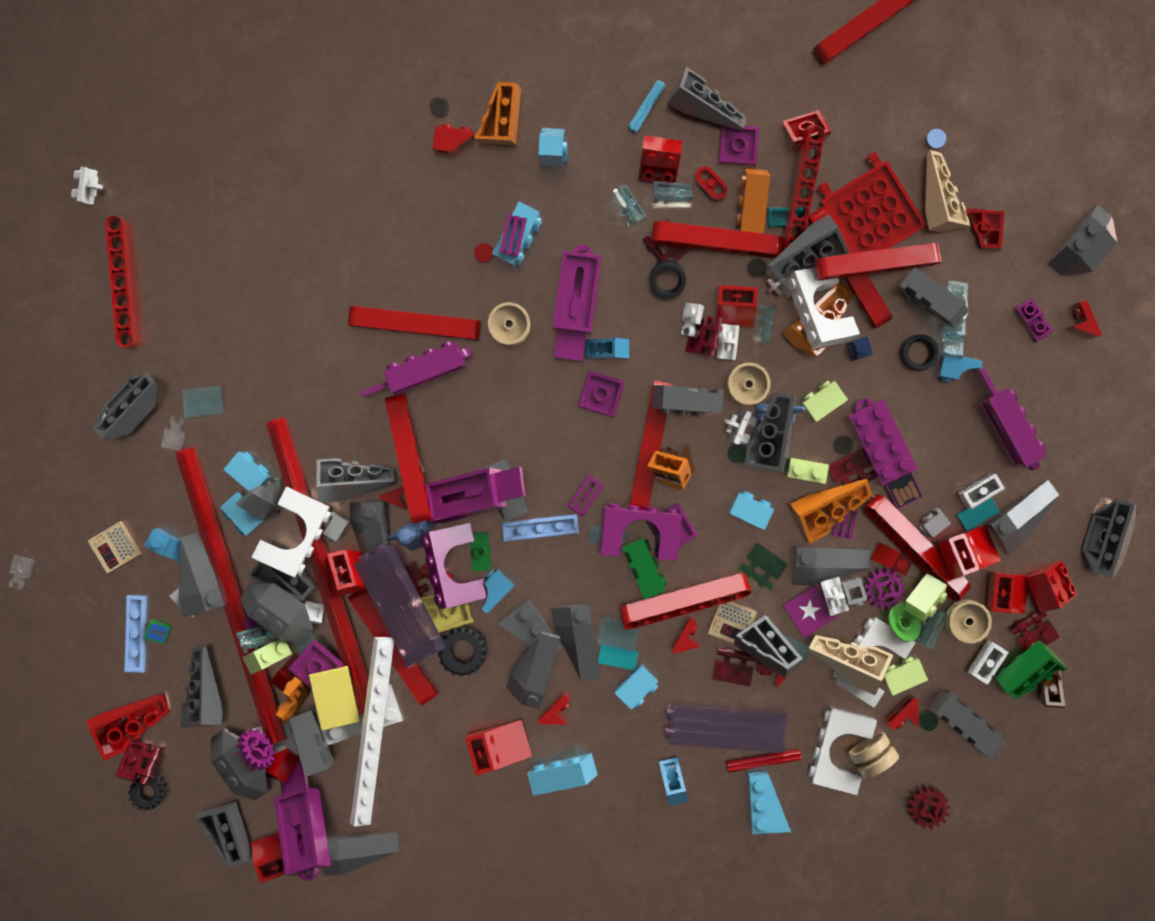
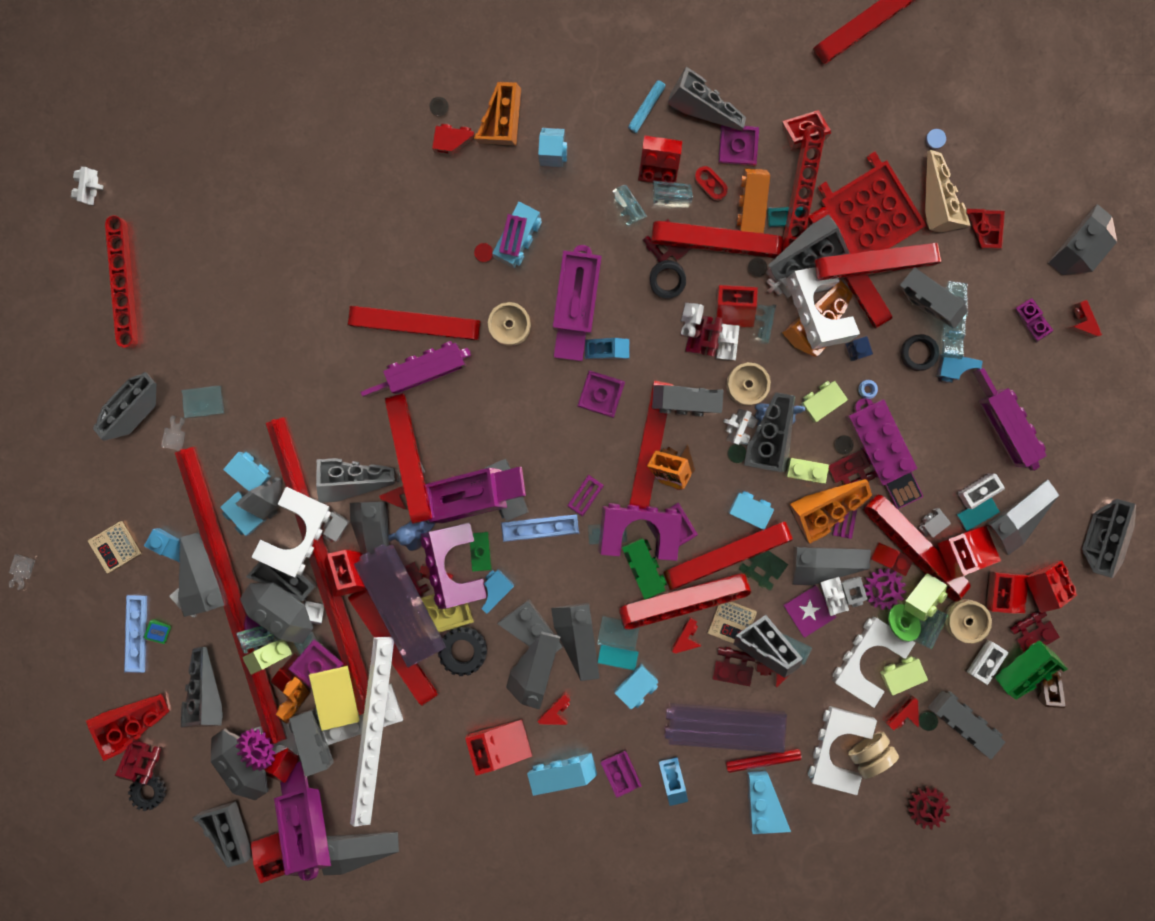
(621, 774): none -> magenta plate
(728, 555): none -> red beam
(857, 664): tan wedge -> none
(874, 389): none -> light blue plate

